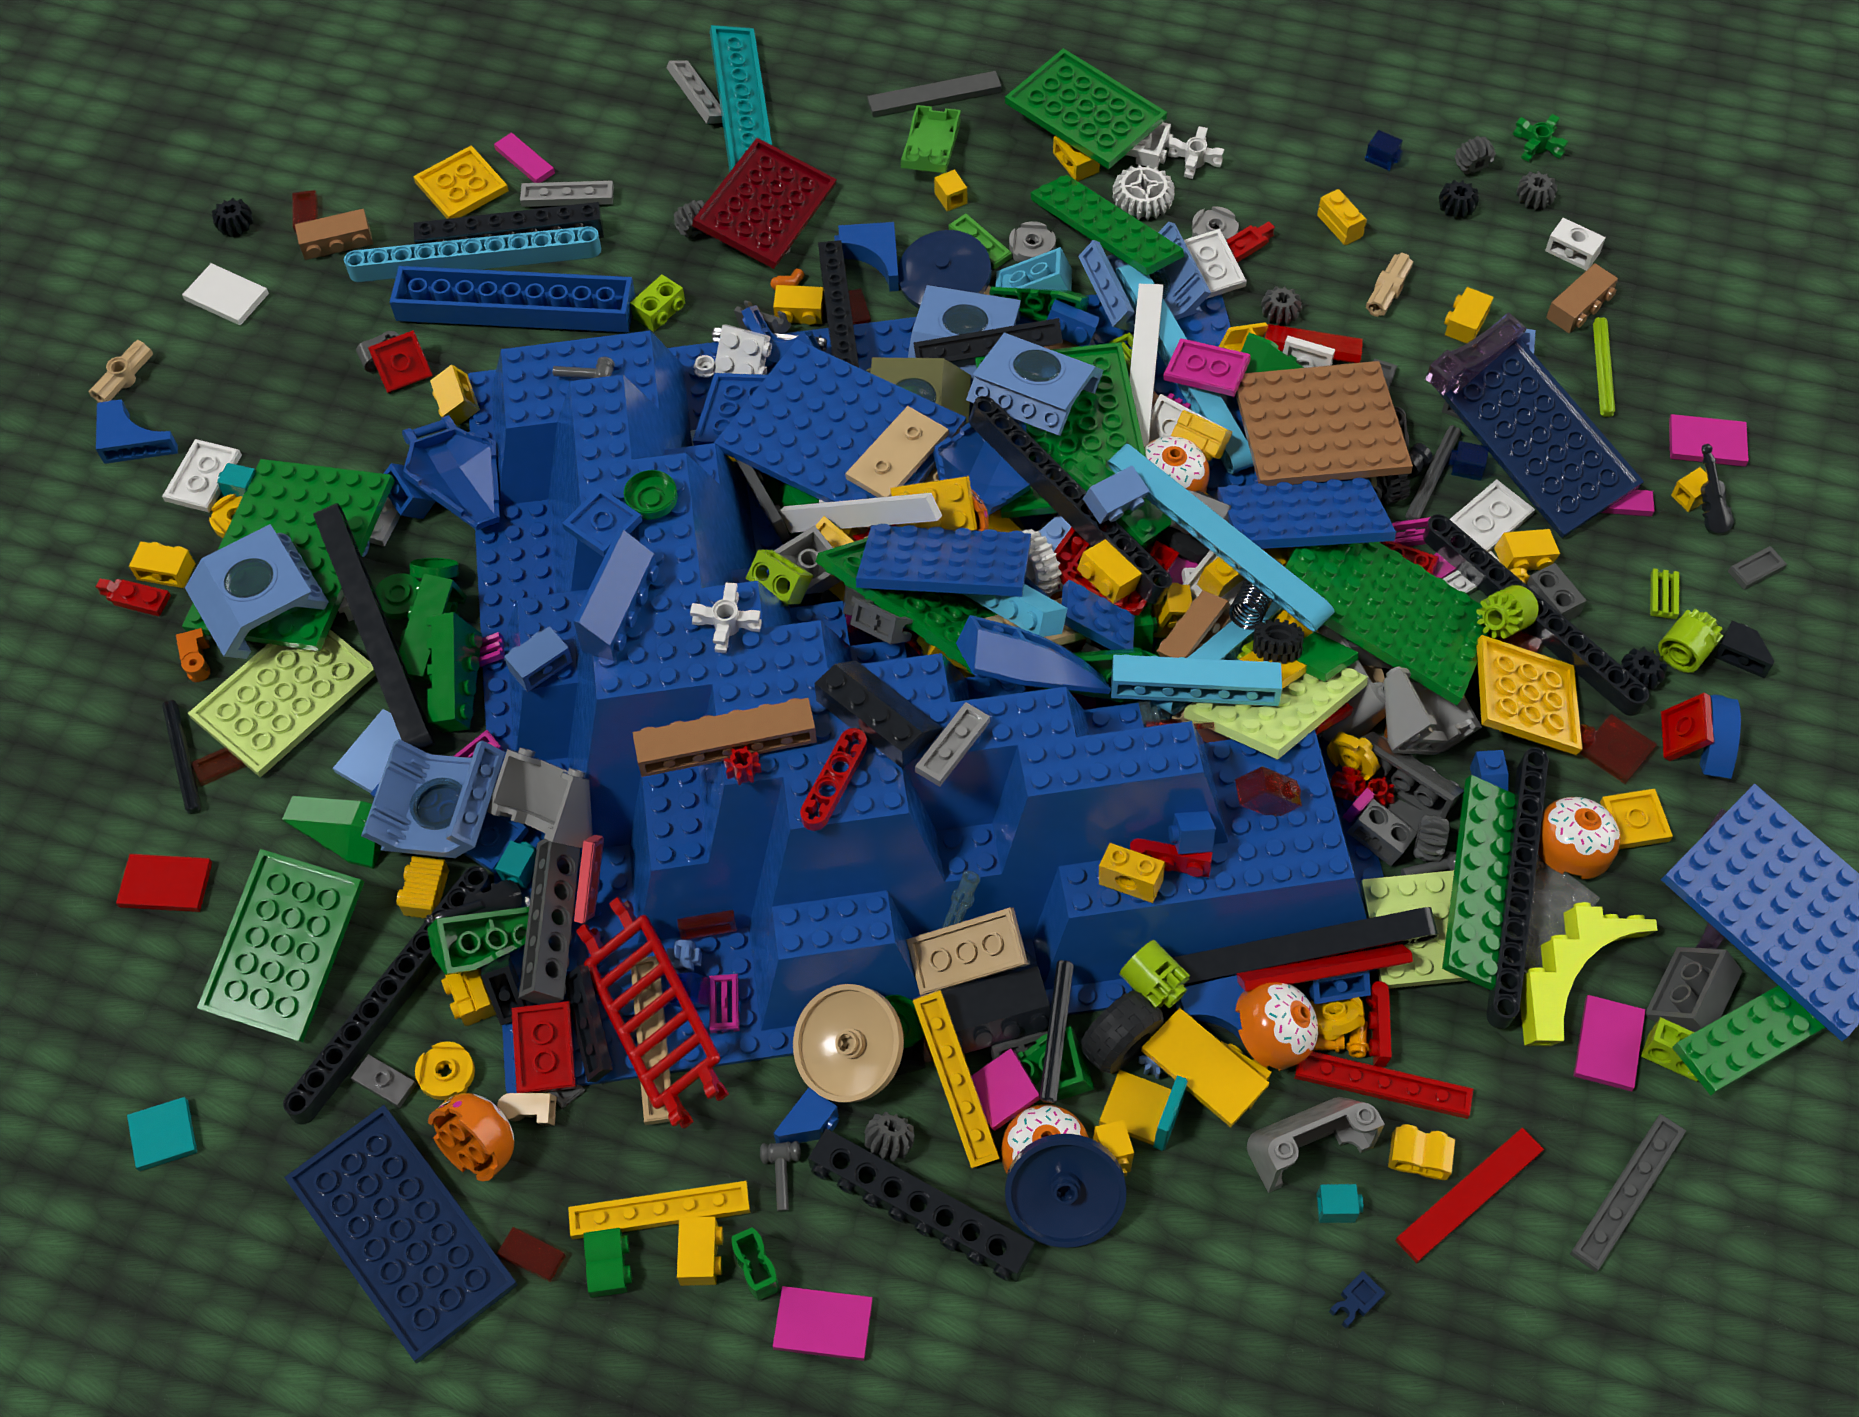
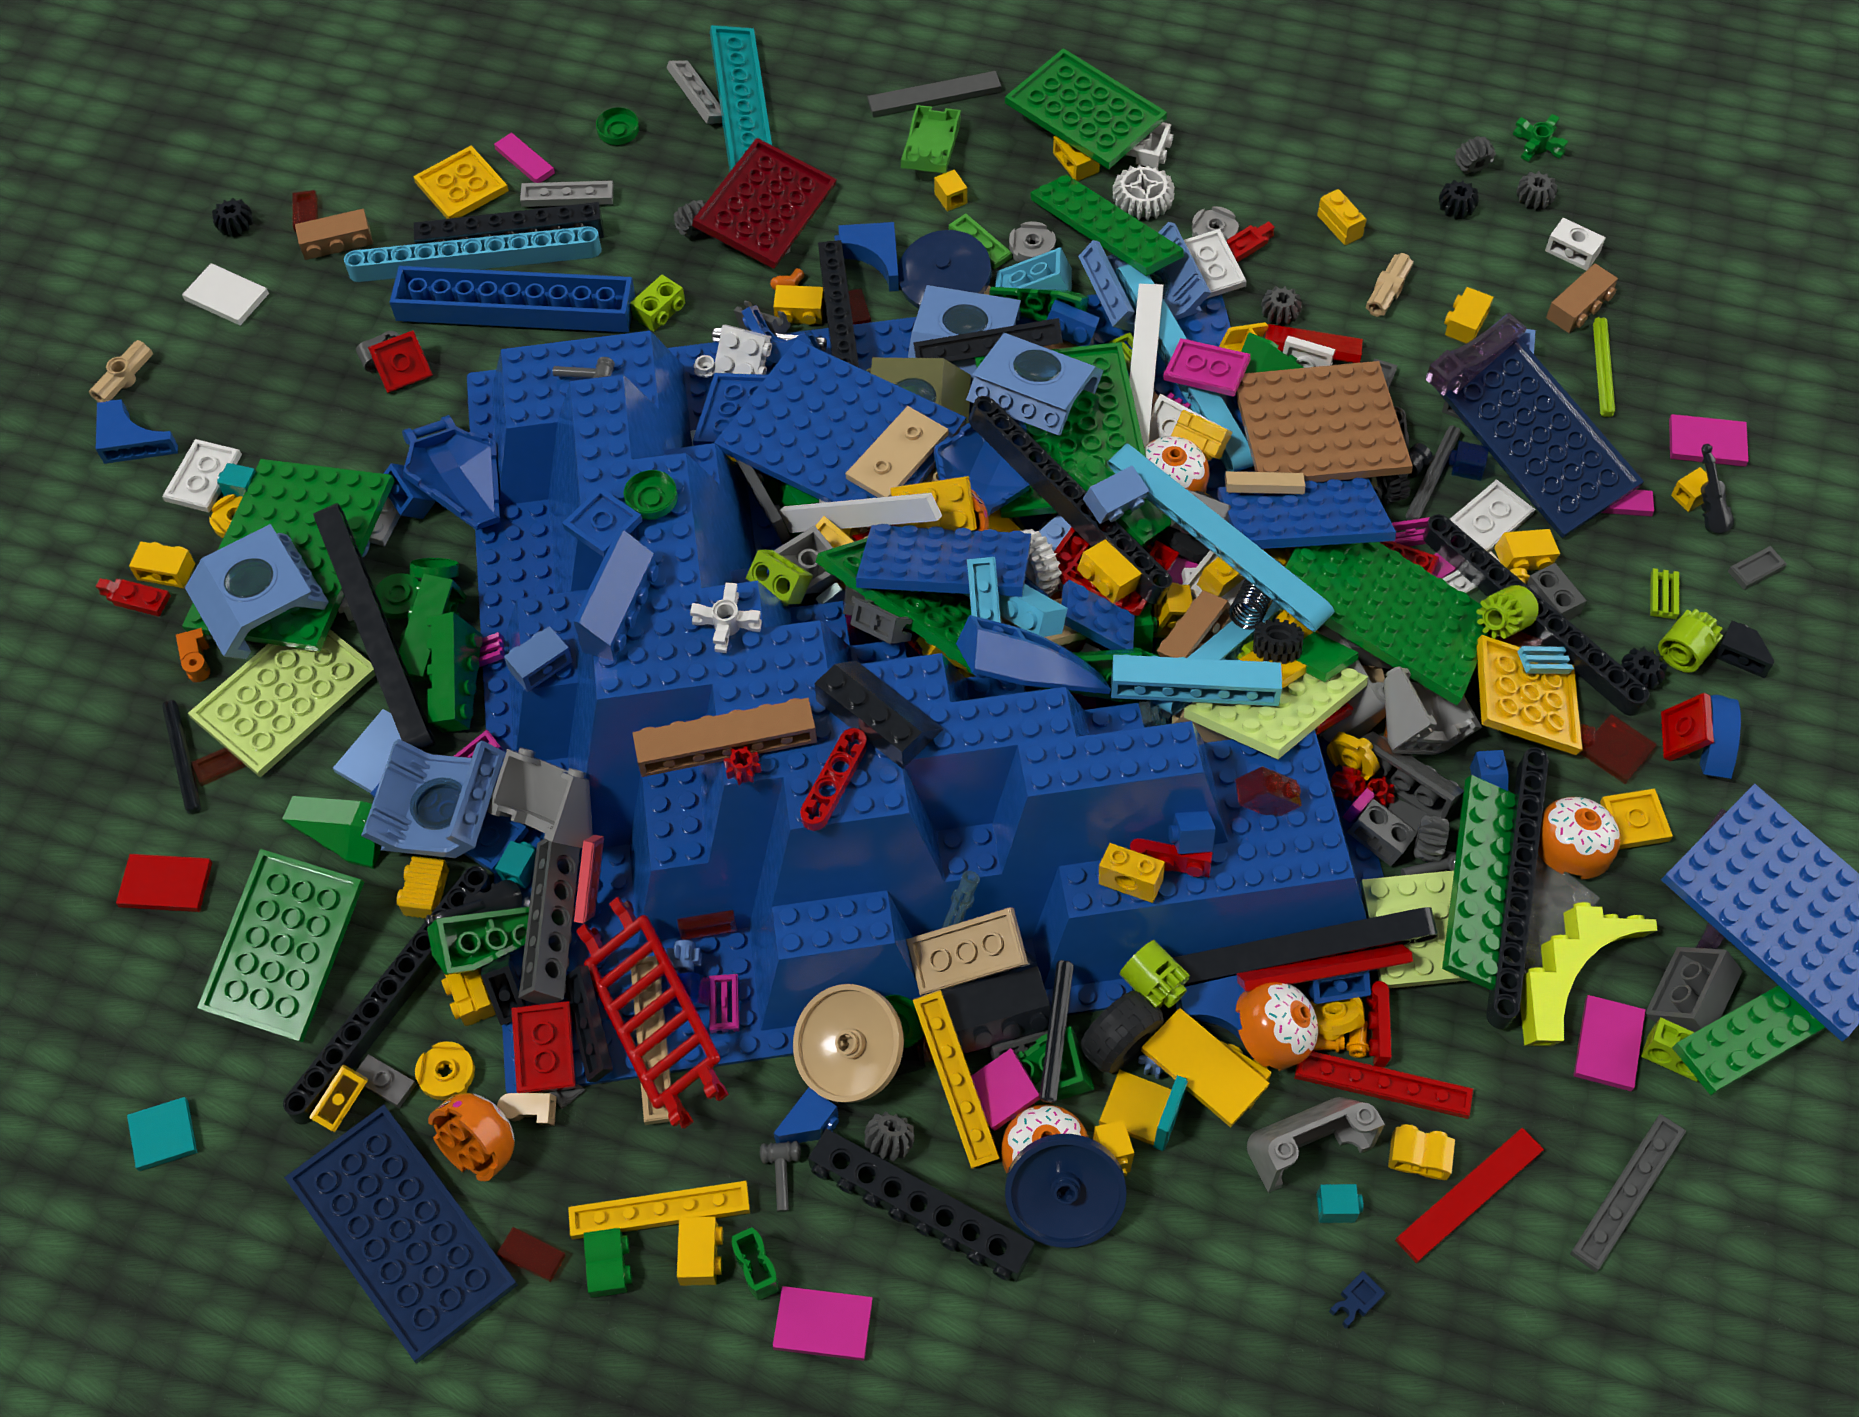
(338, 1098): none -> yellow brick
(454, 395): yellow brick -> none
(617, 126): none -> green piece
(832, 594): none -> light aqua tile
(952, 744): light grey plate -> none
(984, 588): none -> medium azure tile
(1195, 152): white pin -> none
(1198, 724): clear red piece -> none
(1265, 482): none -> tan tile
(1384, 150): clear blue brick -> none
(1542, 656): none -> medium azure tile

